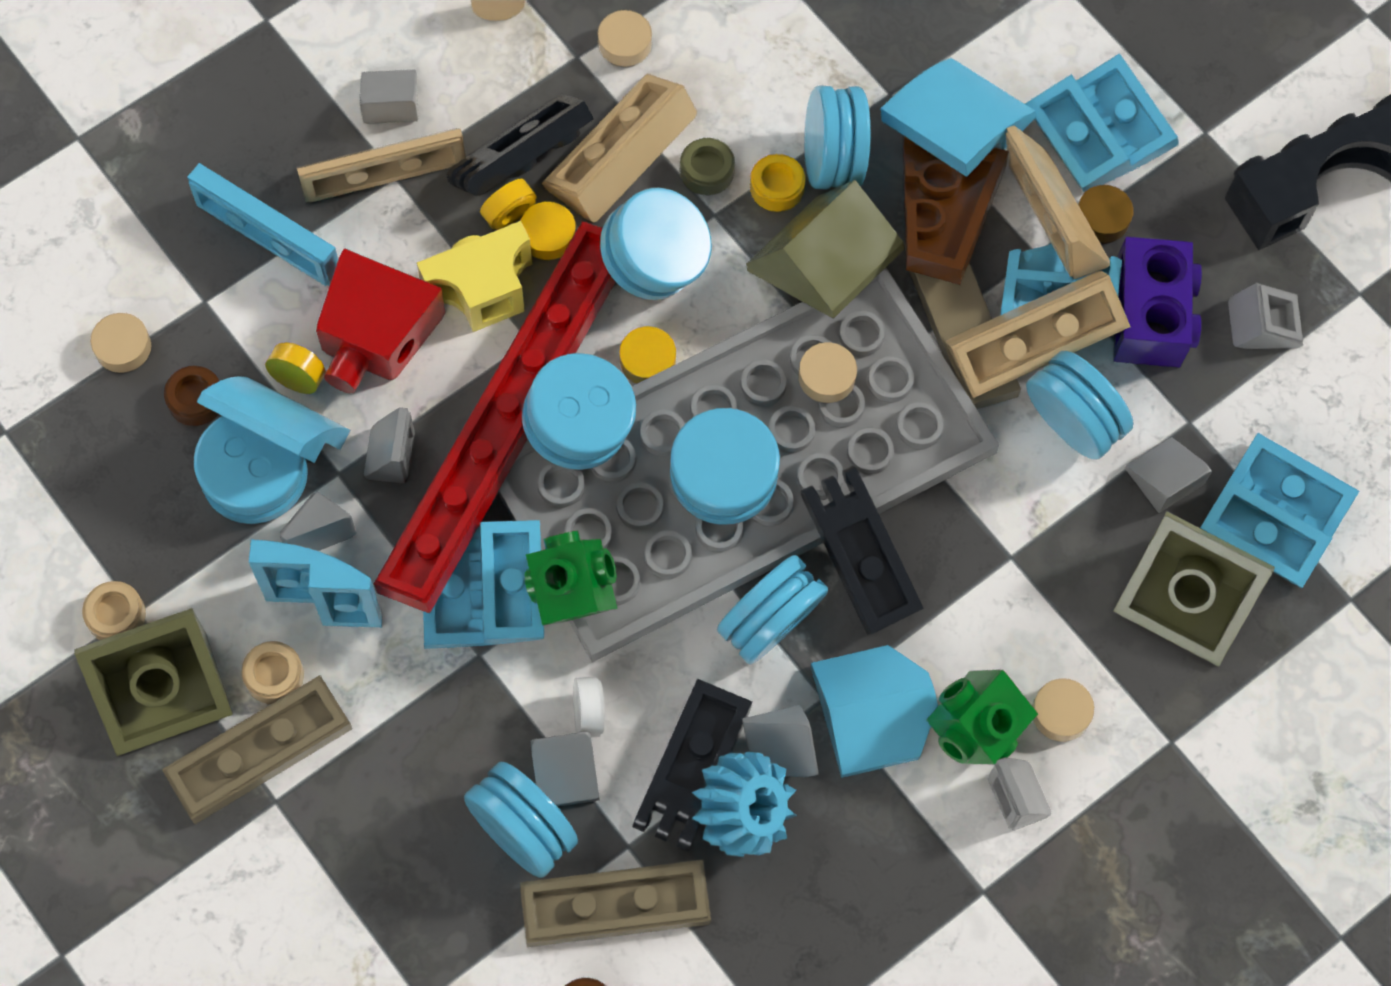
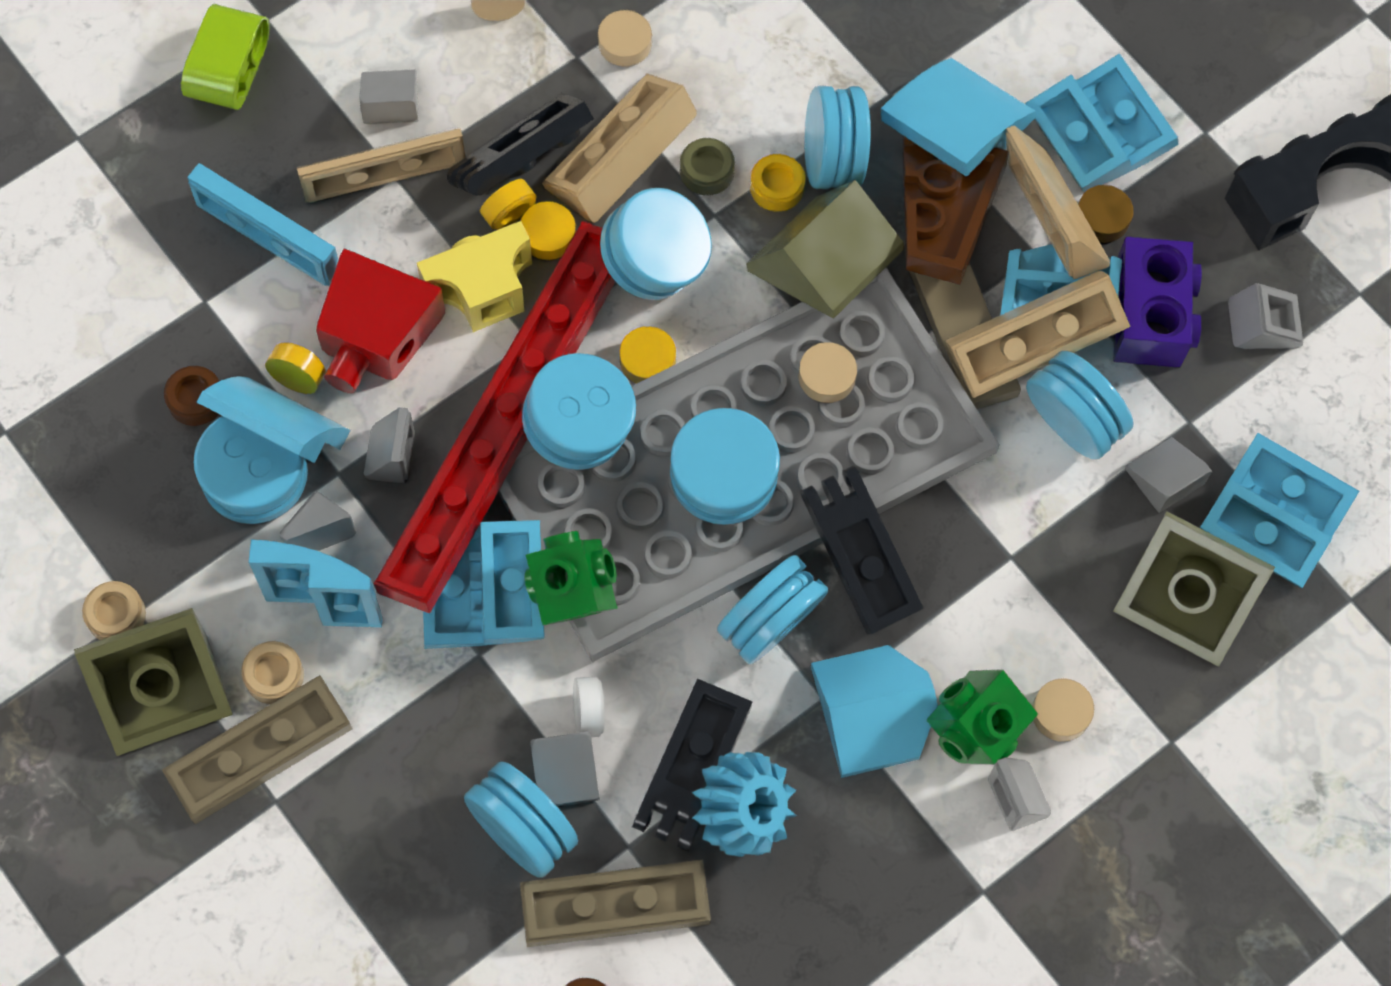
(120, 342): tan tile -> none
(225, 56): none -> lime beam
(784, 738): light grey slope -> none

